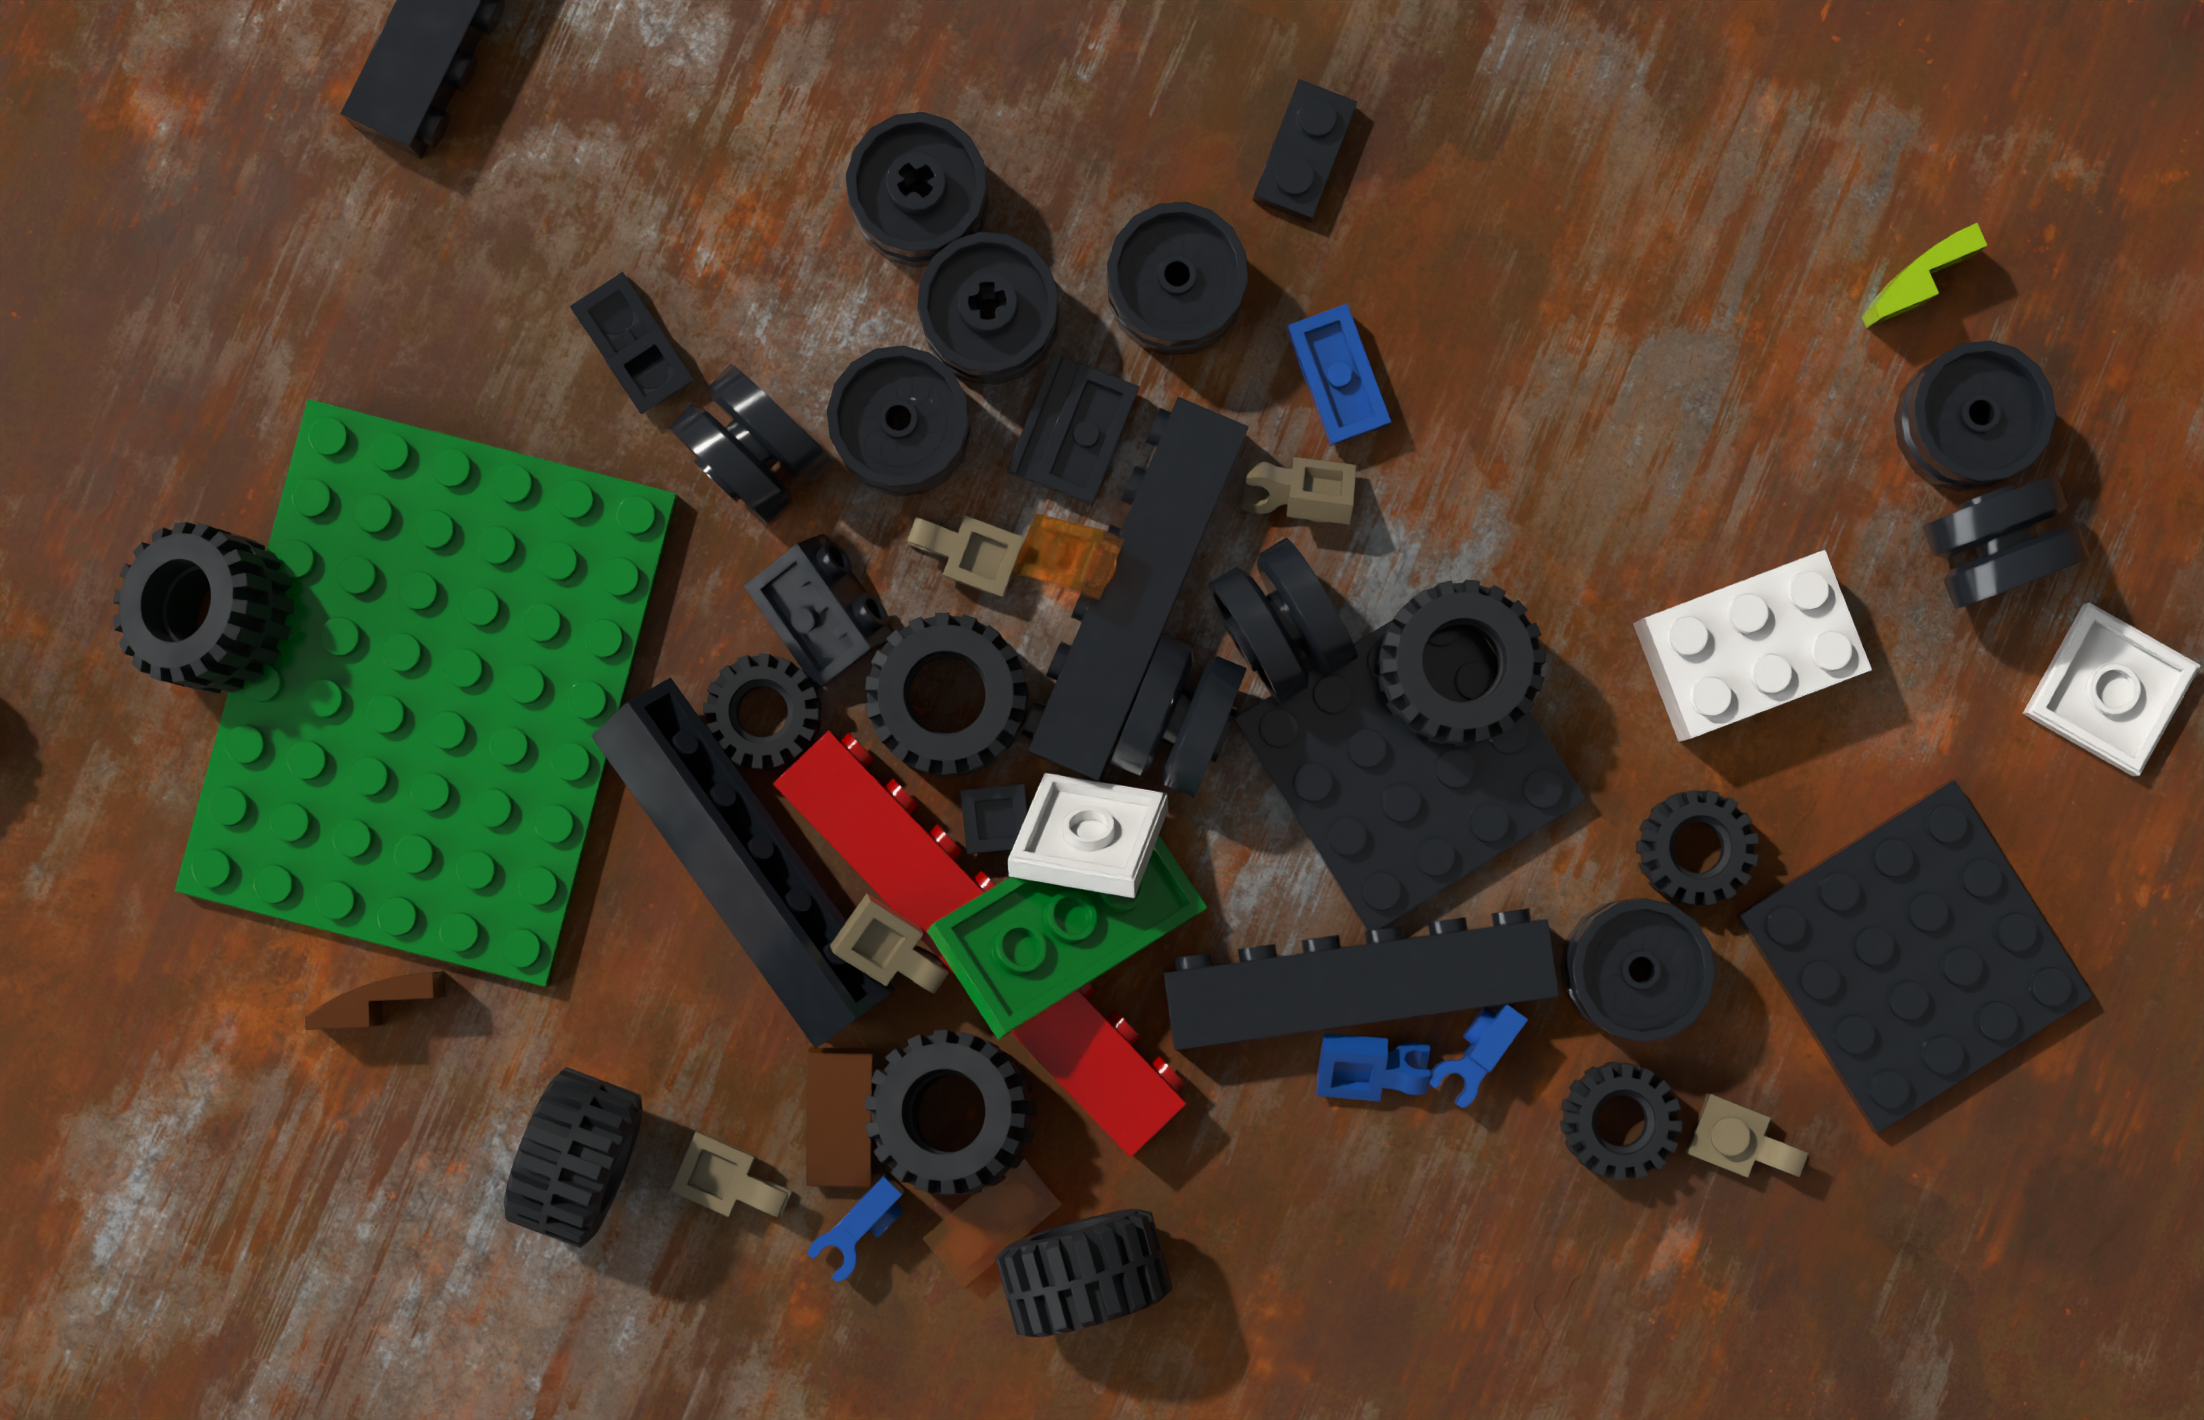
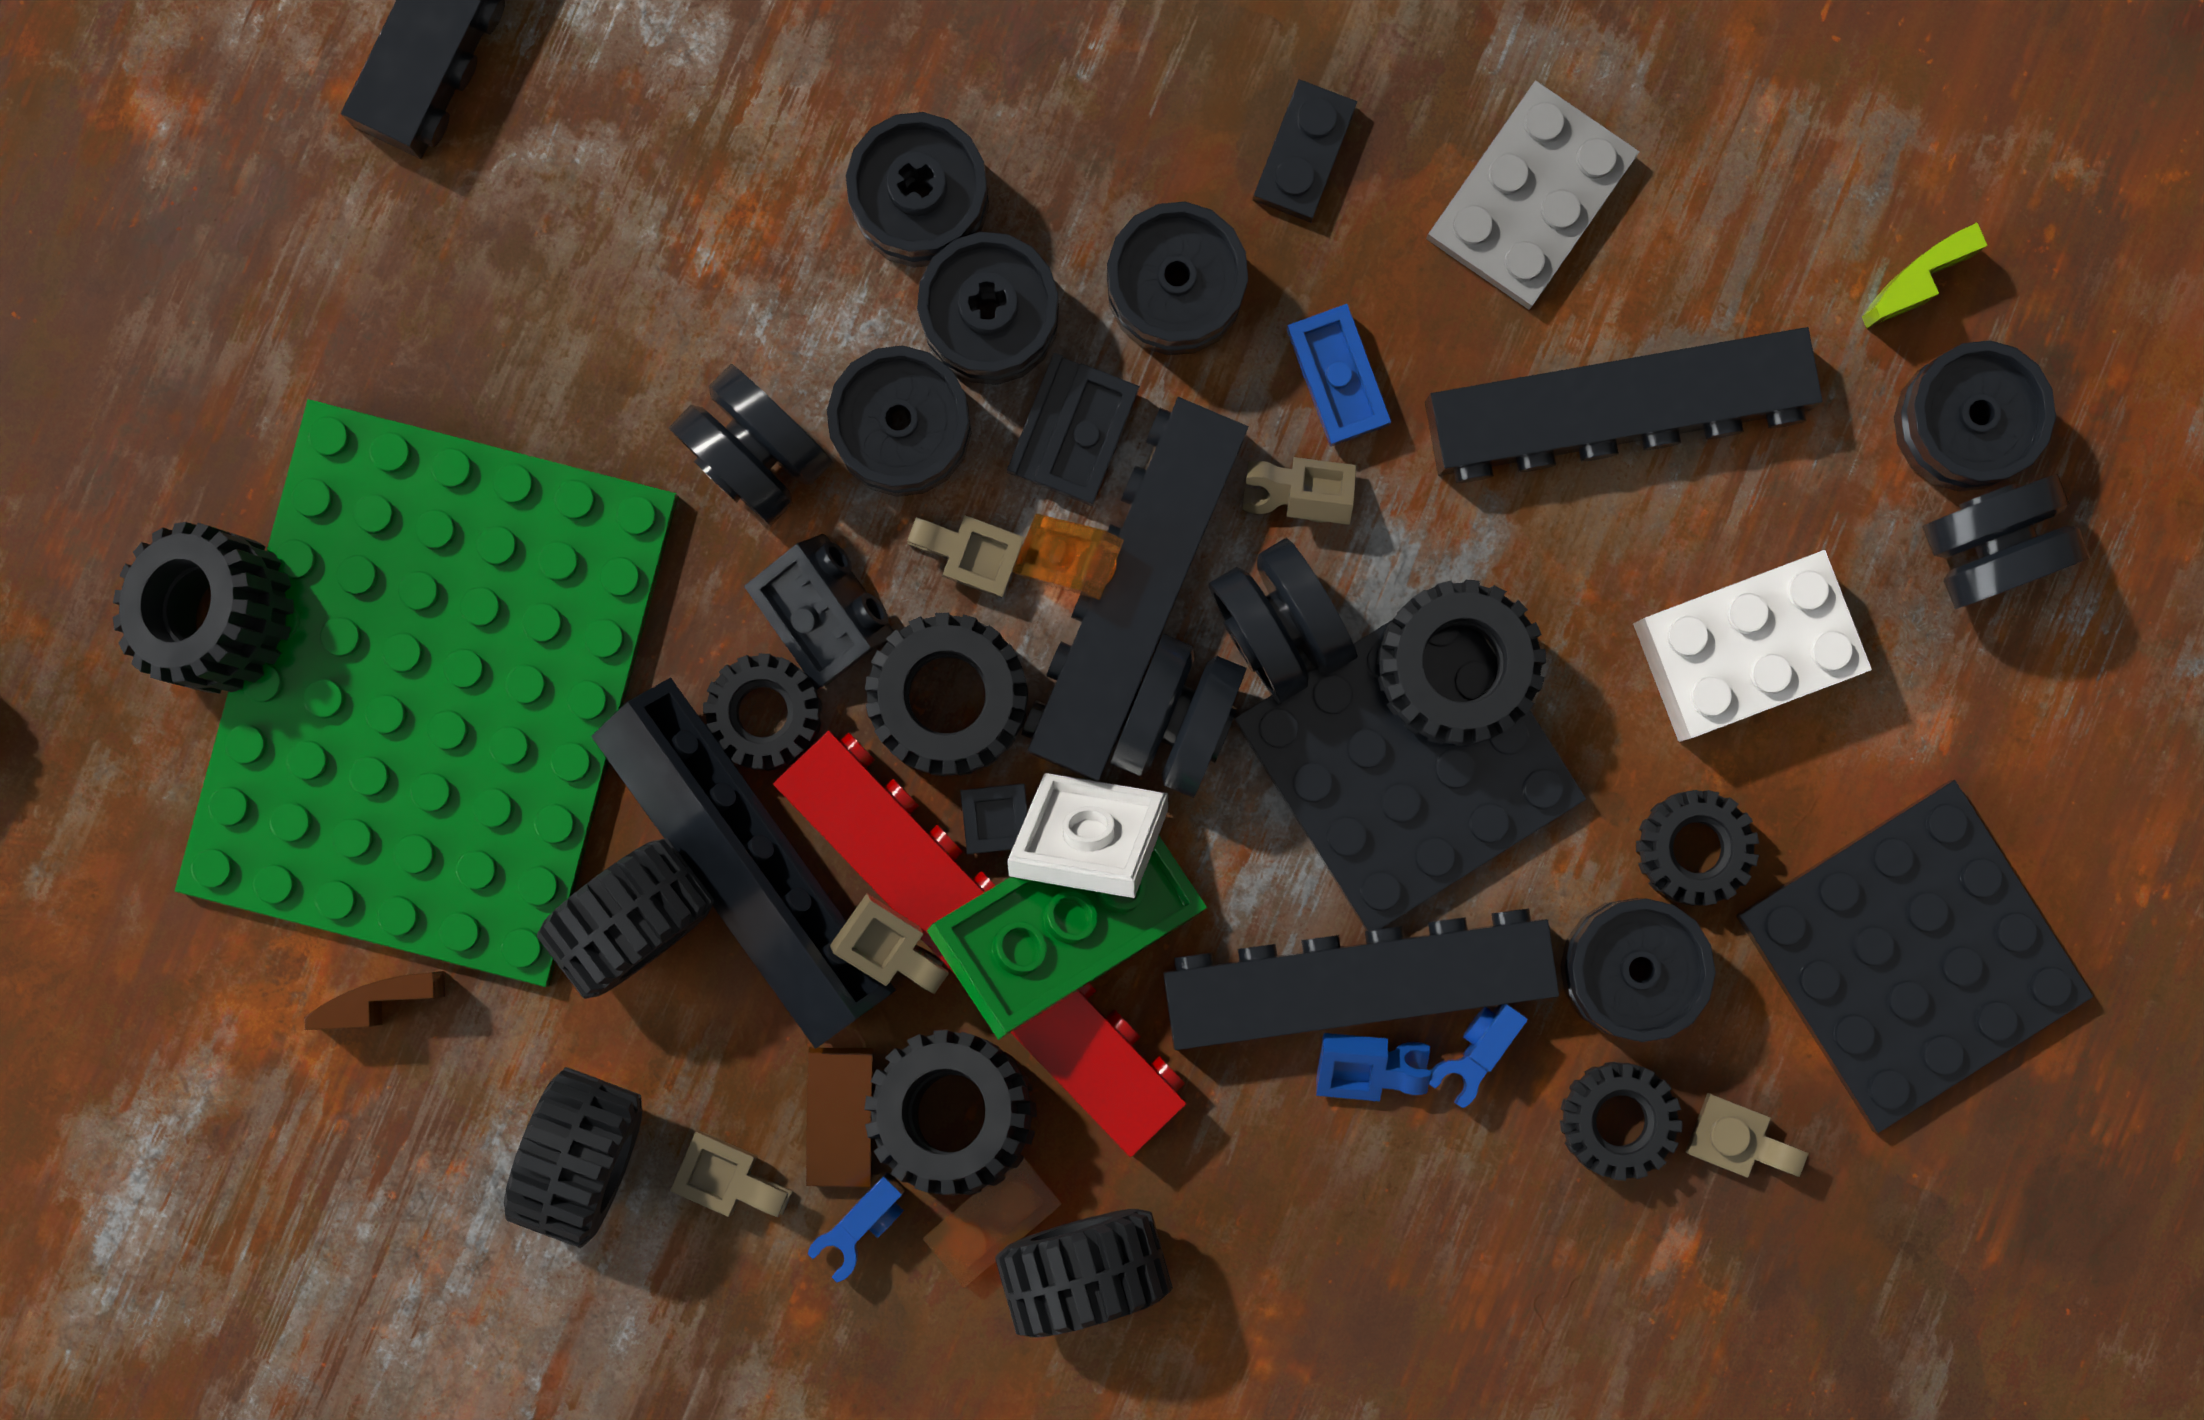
(625, 918): none -> black tyre
(631, 342): black slope -> none
(1532, 195): none -> light grey plate
(1623, 403): none -> black brick
(2111, 689): white tile -> none

